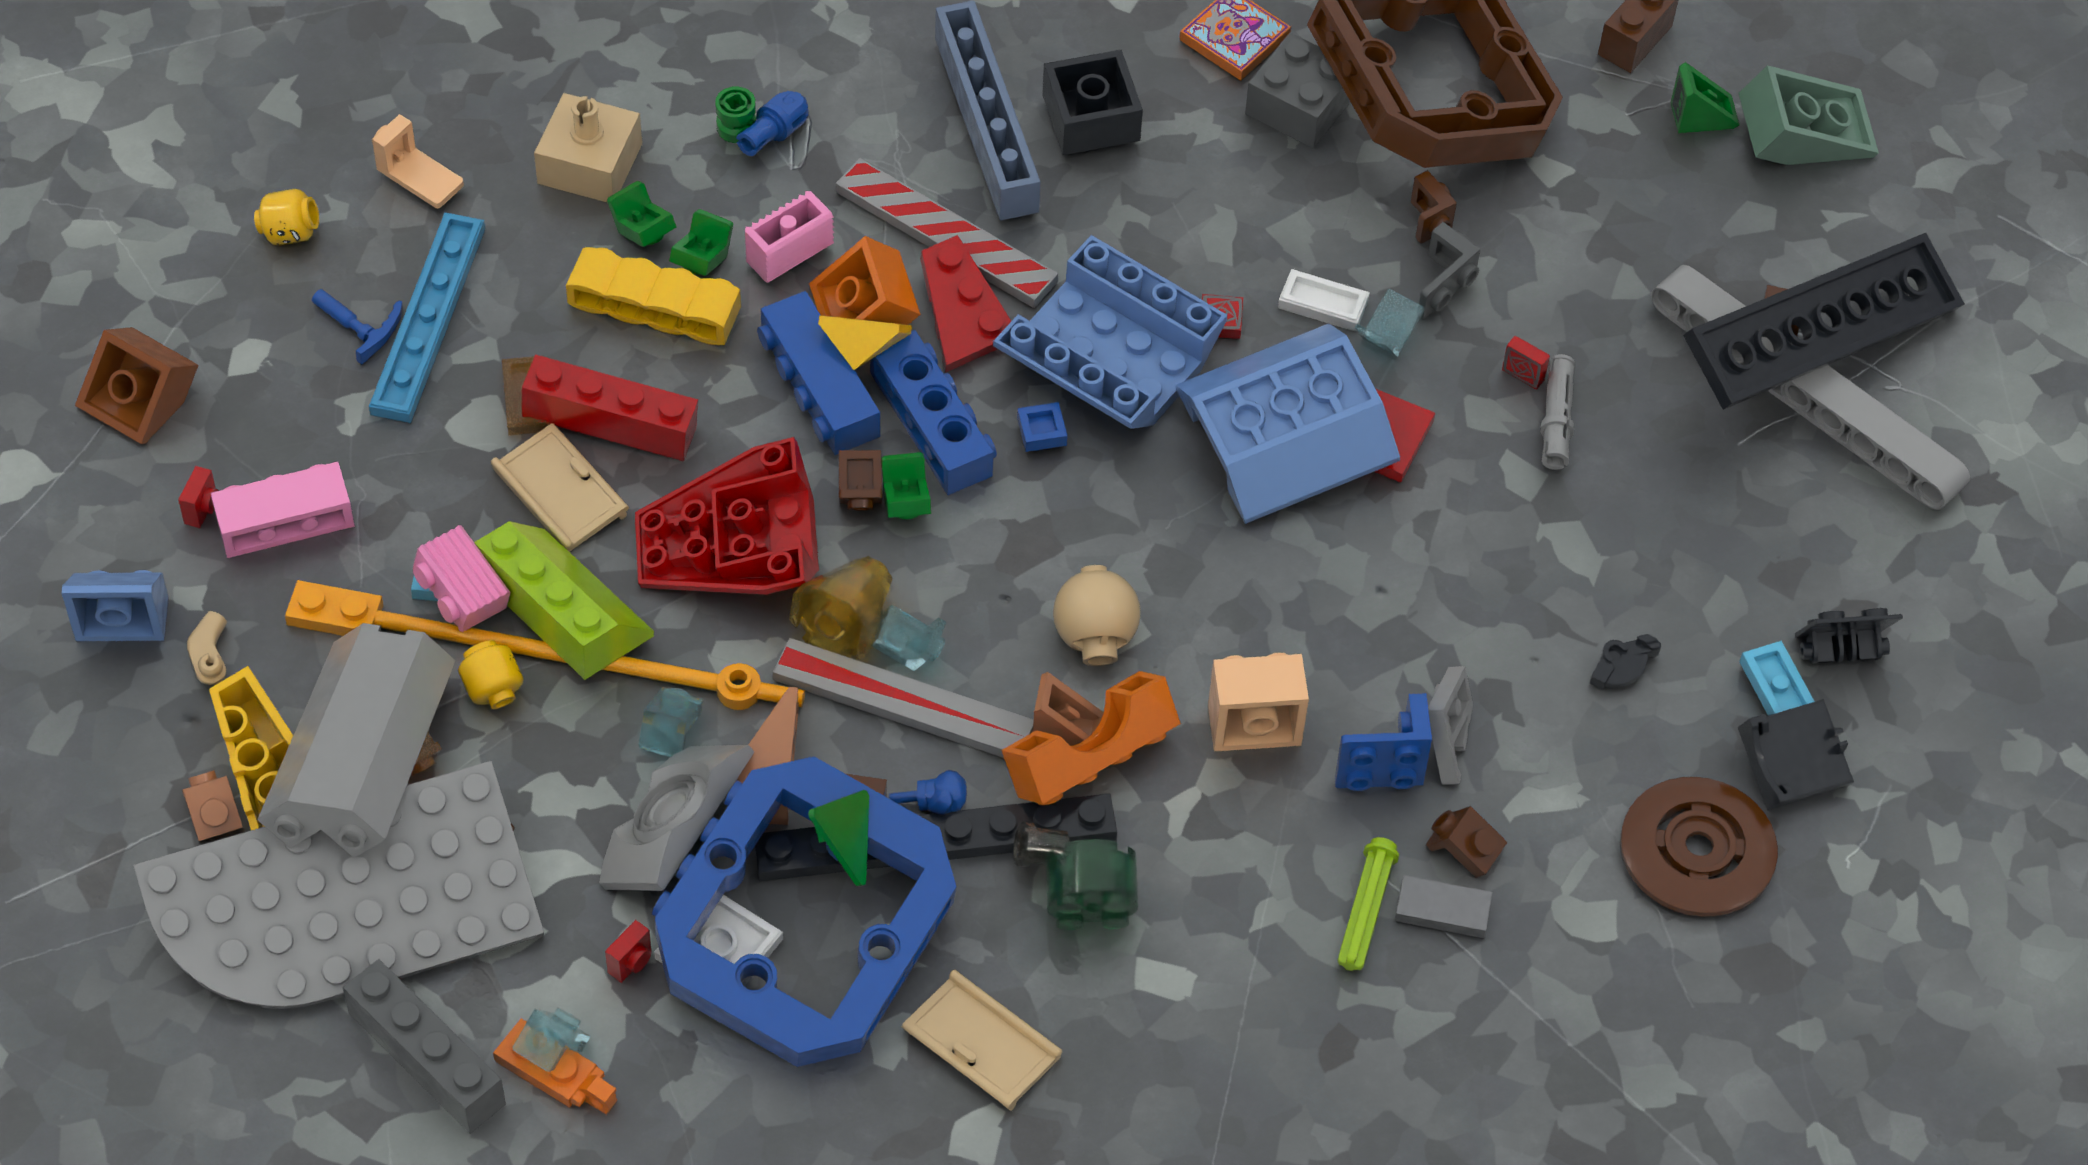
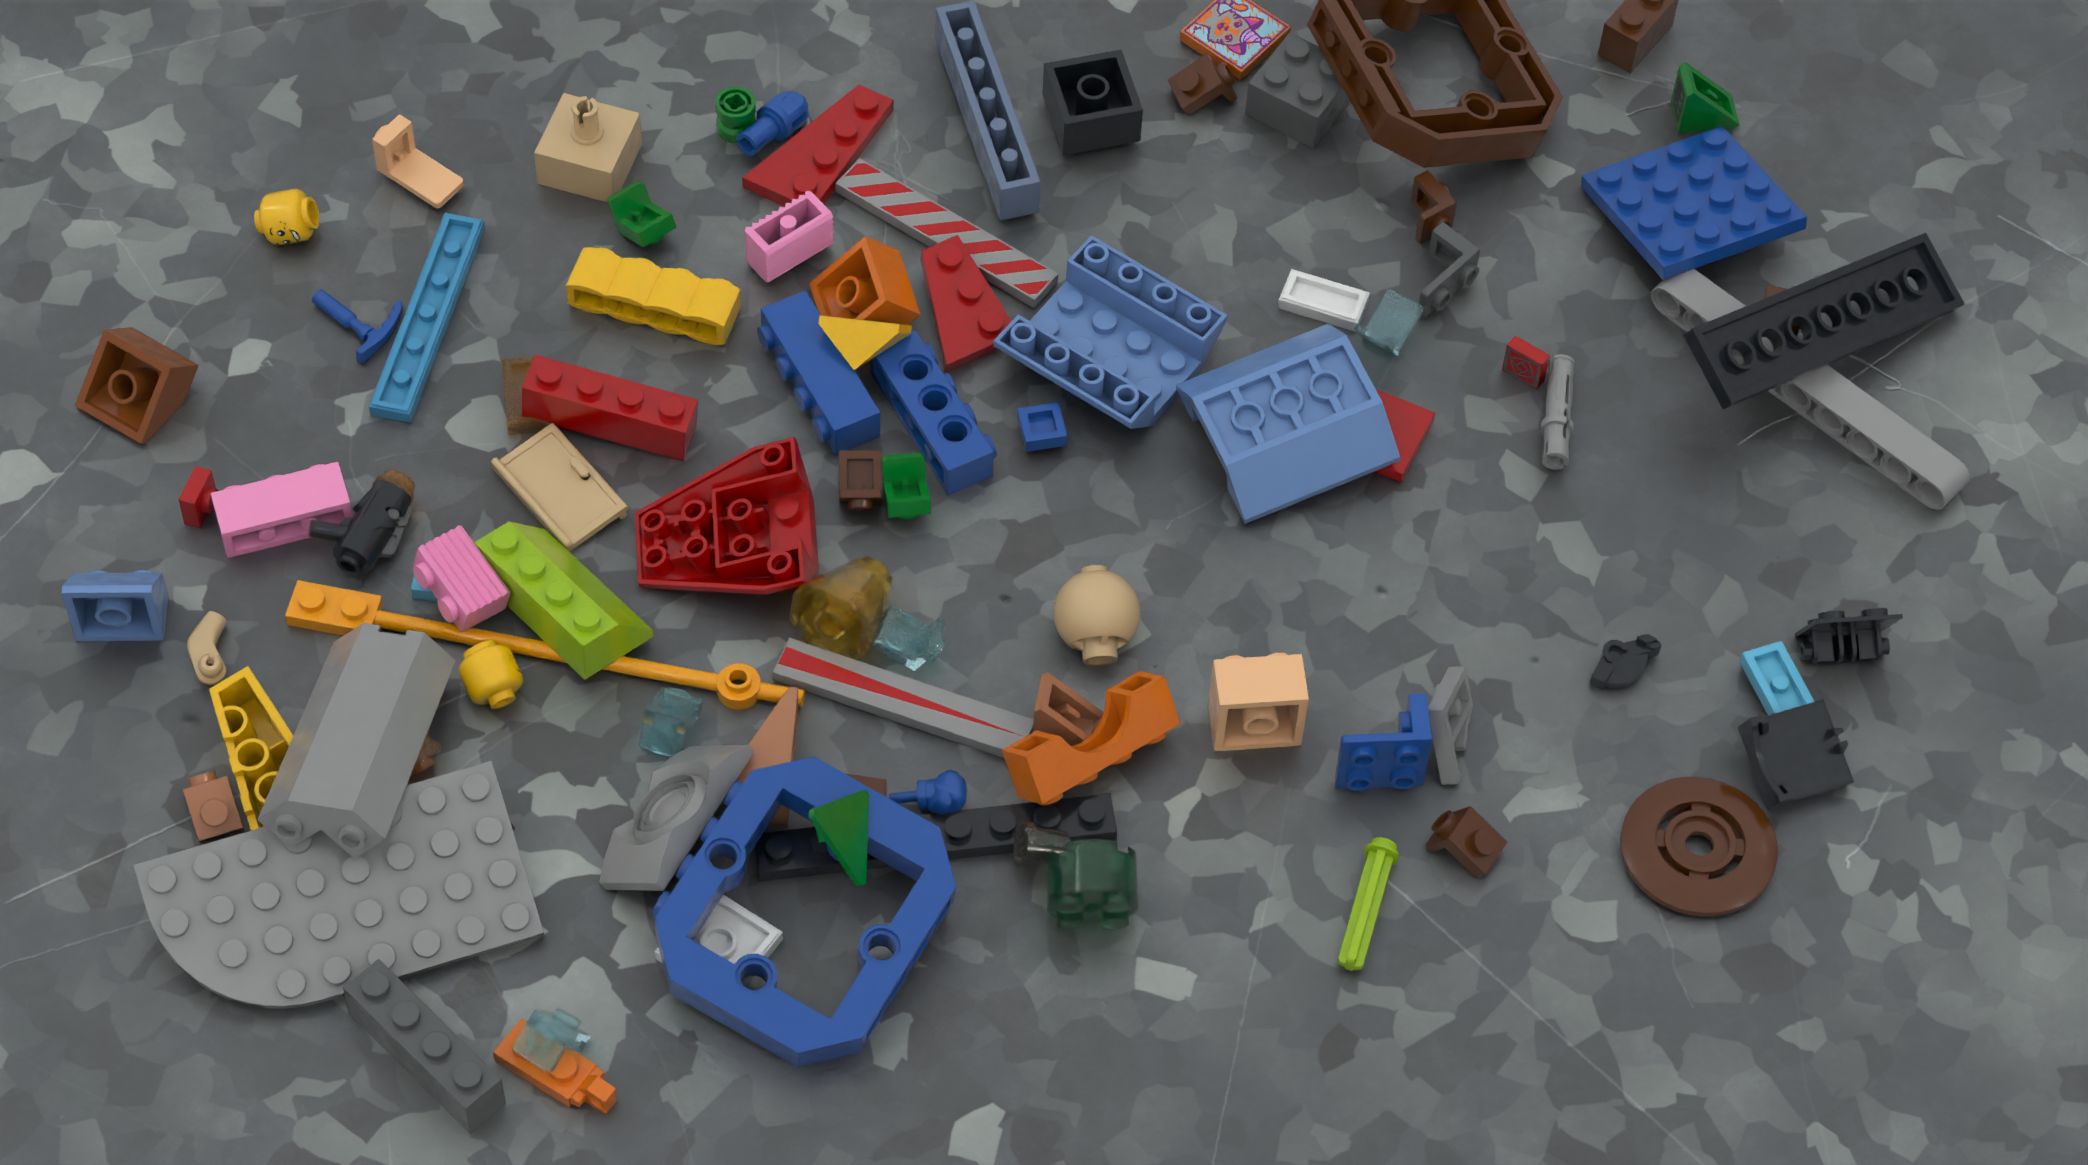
(374, 527): none -> black piece
(629, 952): red plate -> none
(704, 245): green bracket -> none
(822, 149): none -> red wing
(981, 1031): tan door -> none
(1202, 83): none -> reddish brown bracket
(1233, 308): red tile -> none
(1443, 906): flat silver tile -> none
(1693, 202): none -> blue plate
(1805, 119): sand green slope -> none

